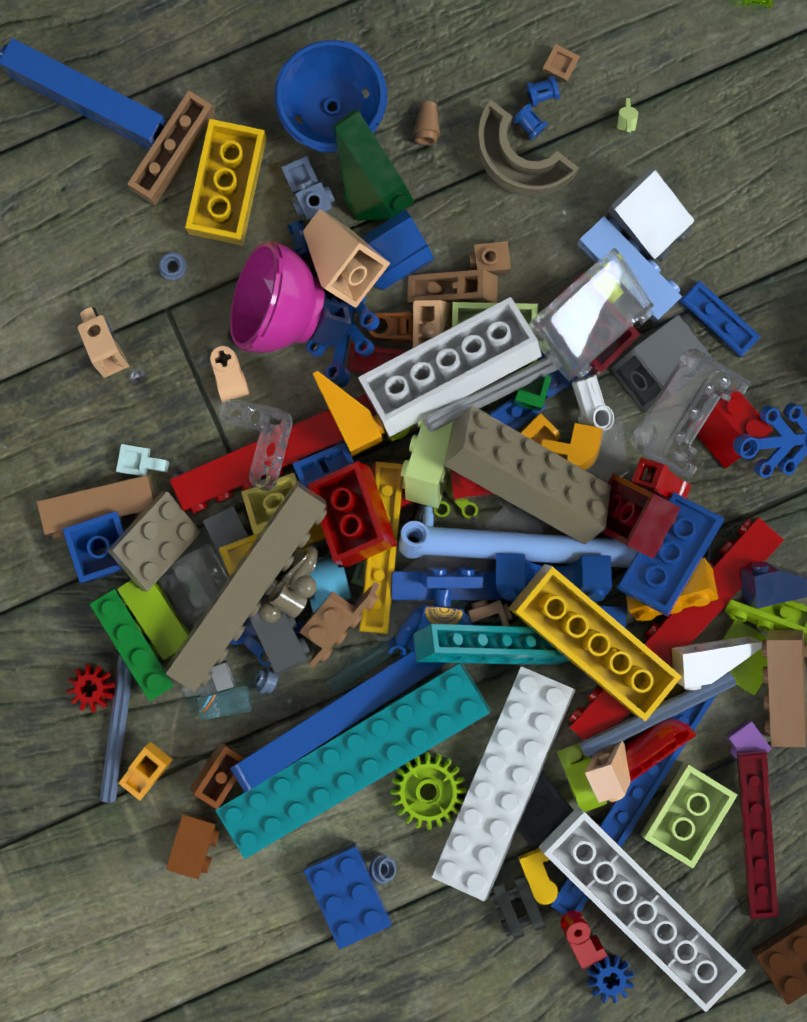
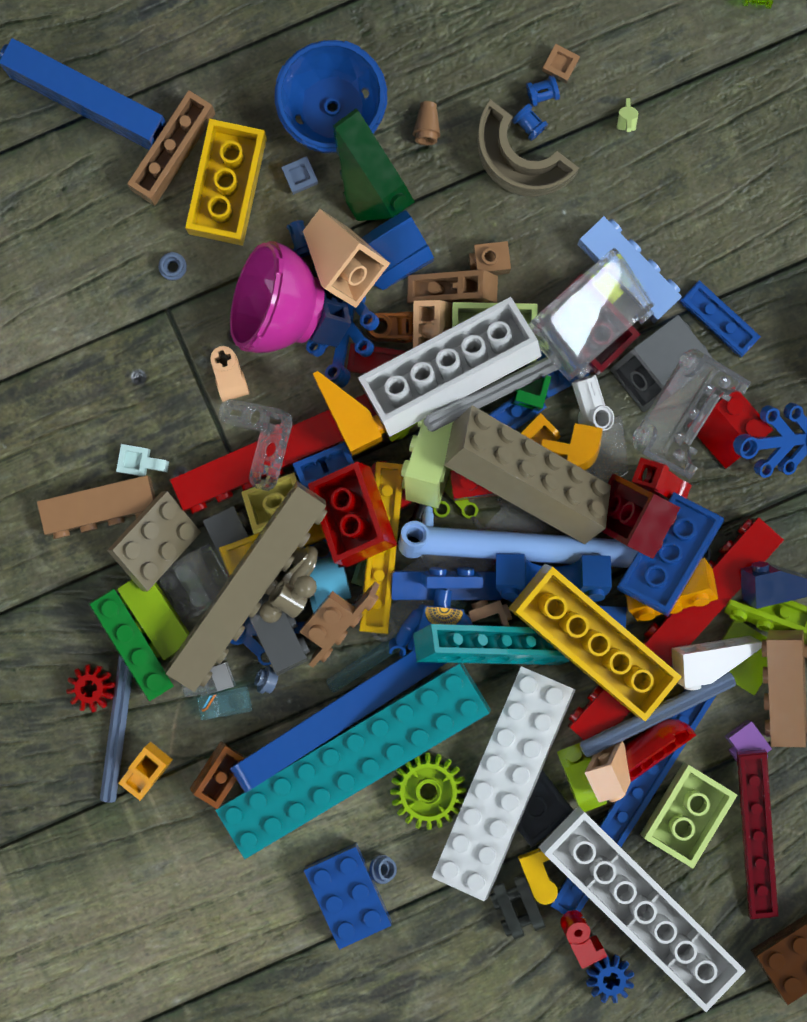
(89, 546): blue slope -> none
(101, 343): light nougat torso -> none
(192, 845): dark orange brick -> none
(308, 189): sand blue brick -> none
(651, 216): slope -> none

